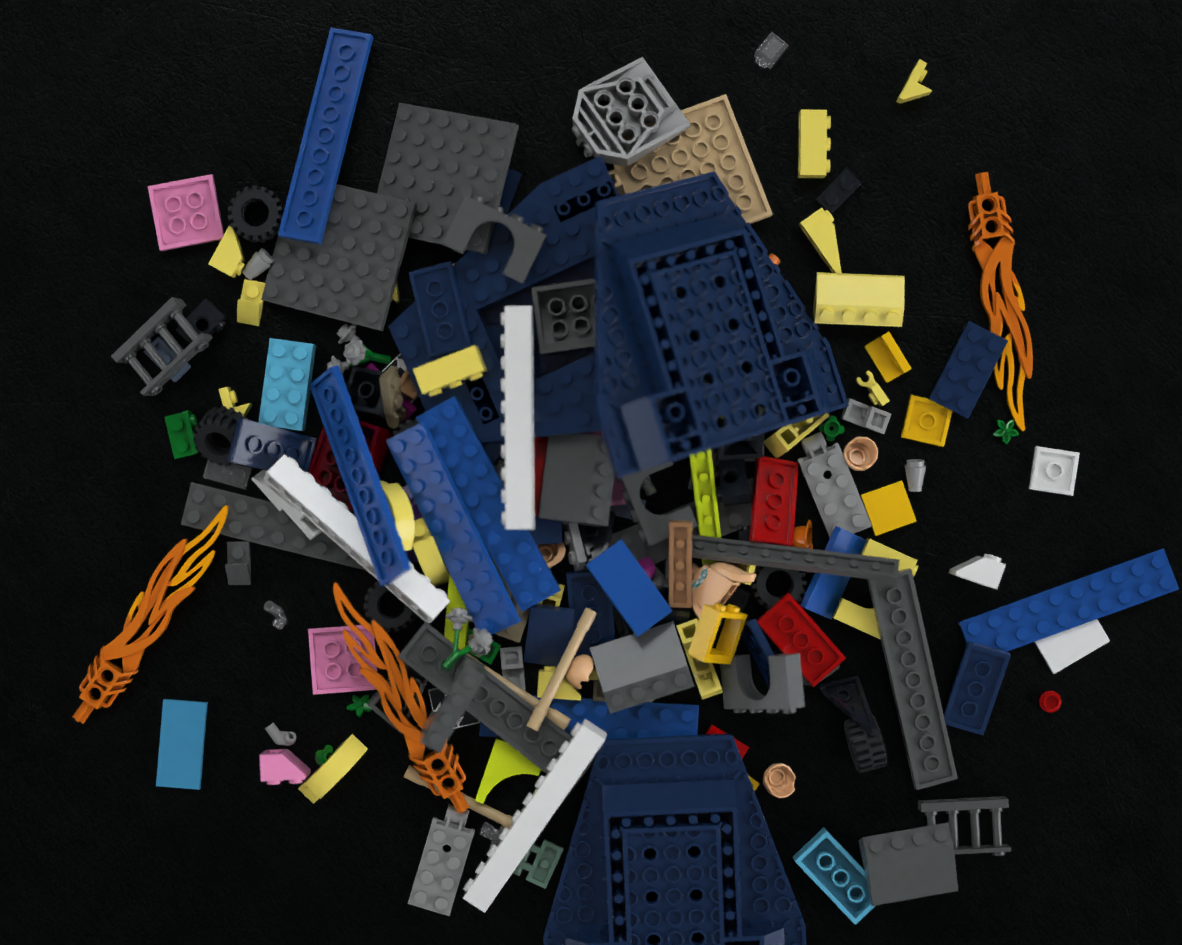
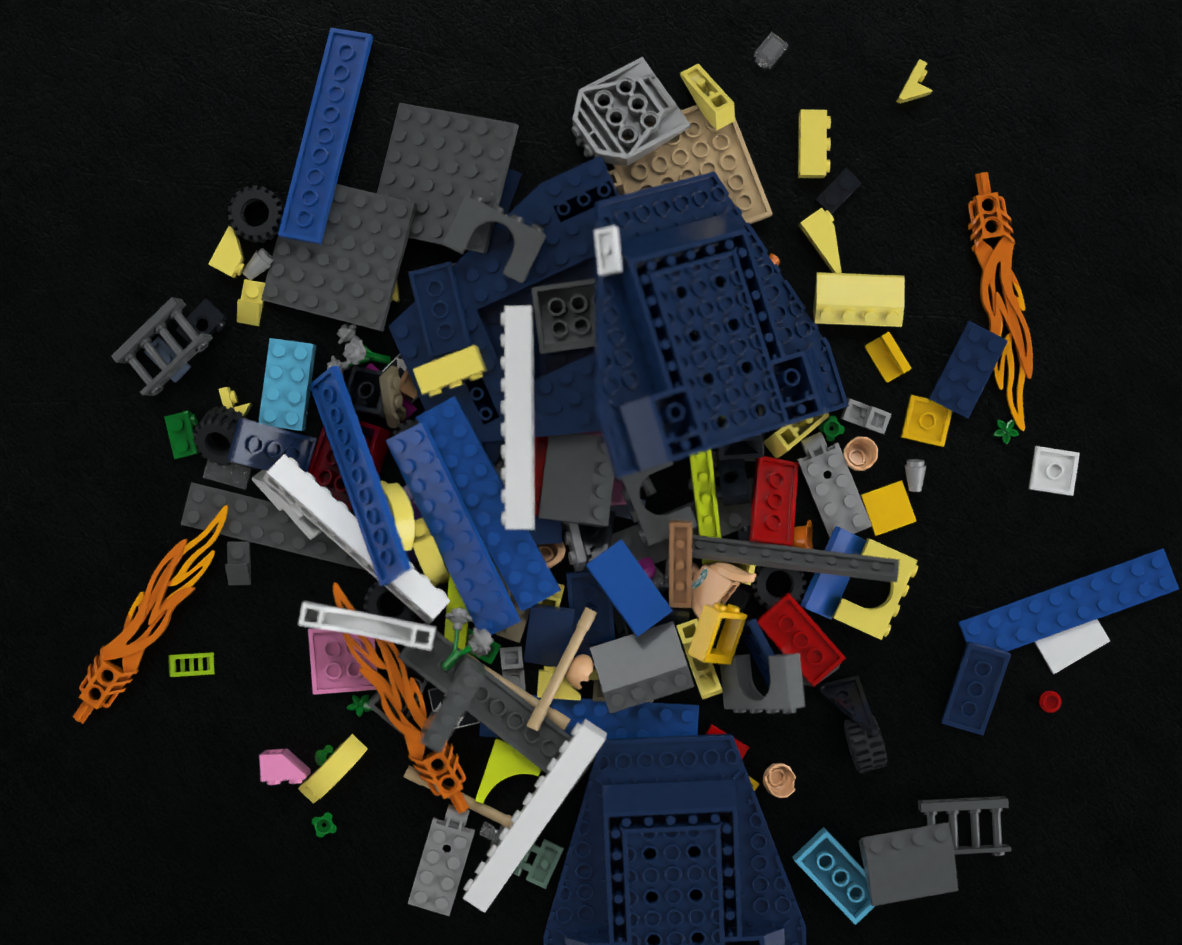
(172, 664): none -> lime slope
(181, 744): dark azure tile -> none
(186, 212): bright pink plate -> none
(277, 611): clear arm -> none
(281, 737): light grey arm -> none
(320, 830): none -> green plate
(367, 624): none -> white arch
(608, 250): none -> white plate
(709, 97): none -> light yellow slope
(876, 394): light yellow plate -> none
(913, 680): dark grey plate -> none
(981, 570): white slope -> none

